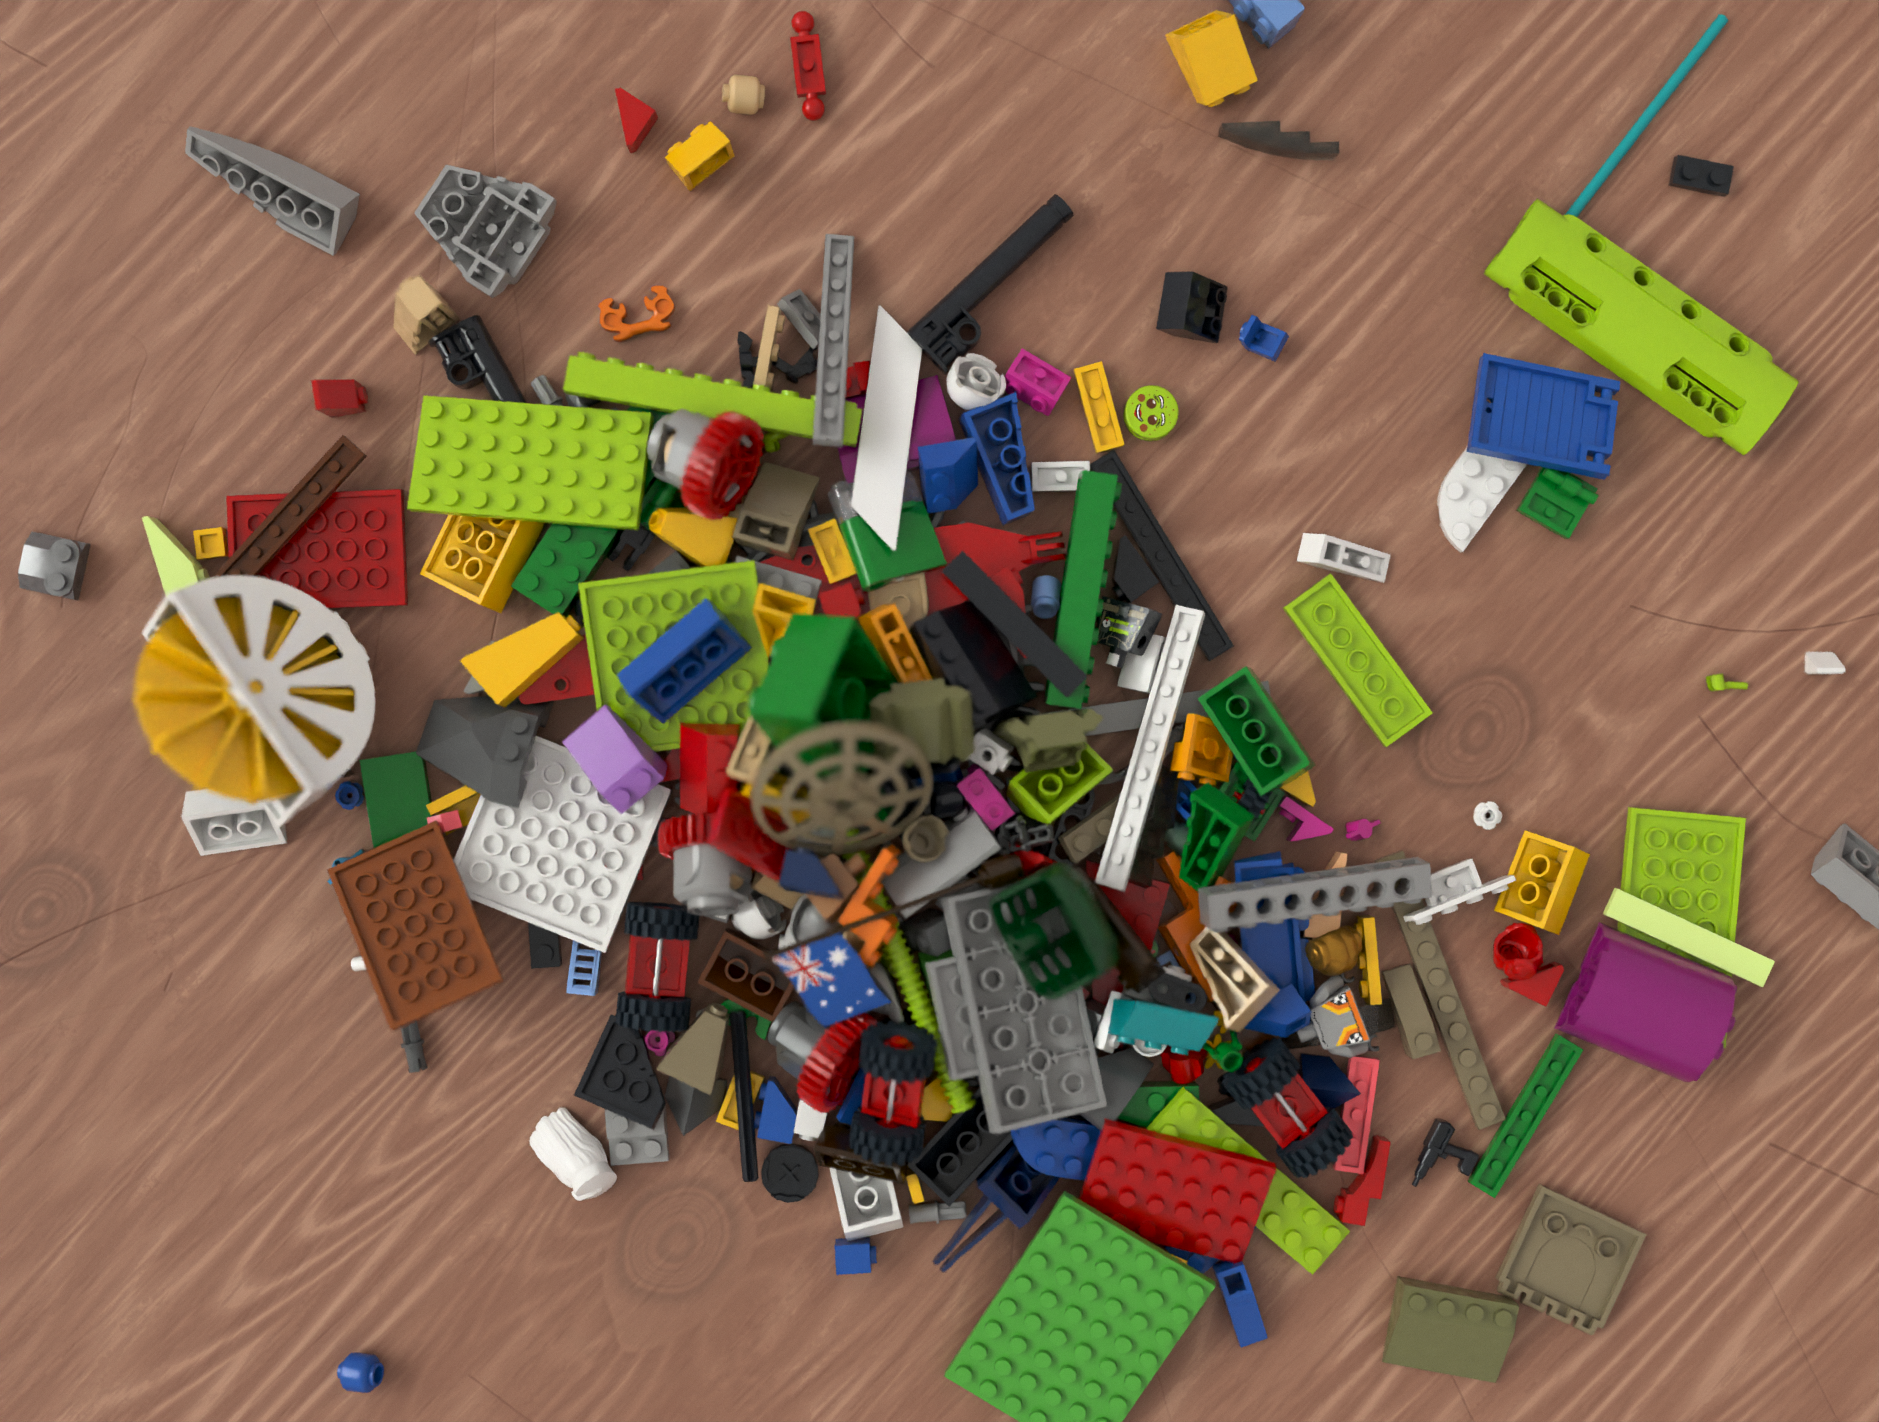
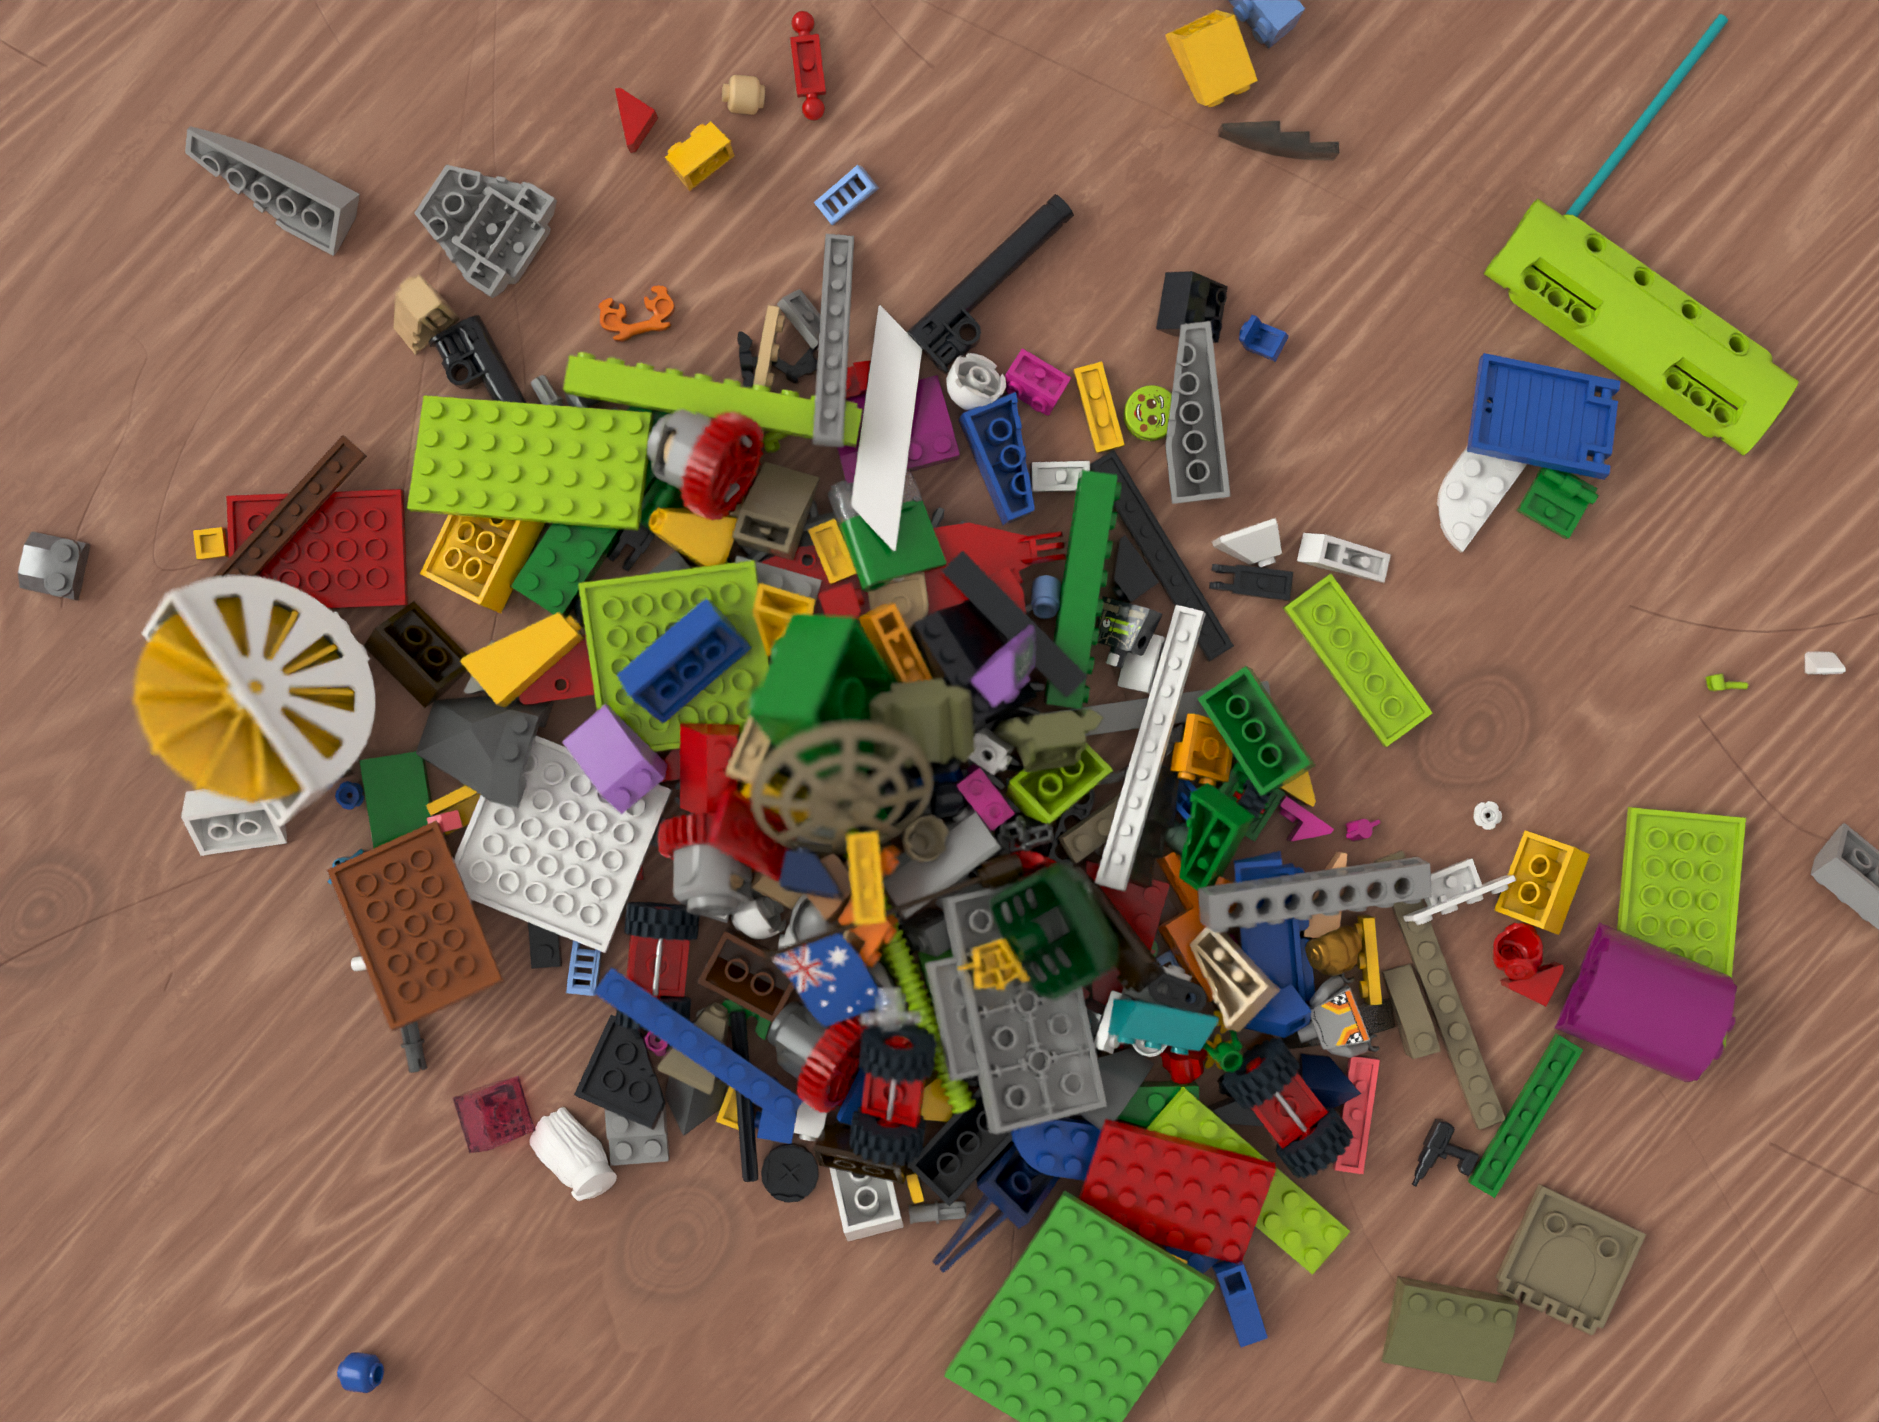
(174, 562): yellowish green slope -> none
(339, 397): red slope -> none
(417, 653): none -> dark brown slope
(493, 1114): none -> clear pink slope
(698, 1045): none -> blue plate
(854, 1256): blue brick -> none
(857, 171): none -> light blue slope
(865, 878): none -> yellow plate
(890, 1011): none -> clear plant
(947, 473): blue slope -> none
(995, 965): none -> yellow piece
(1007, 669): none -> medium lavender slope
(1195, 422): none -> light grey wedge
(1252, 544): none -> white slope
(1255, 581): none -> black hinge
(1354, 1200): red slope -> none
(1688, 937): yellowish green tile -> none
(1701, 175): black plate -> none

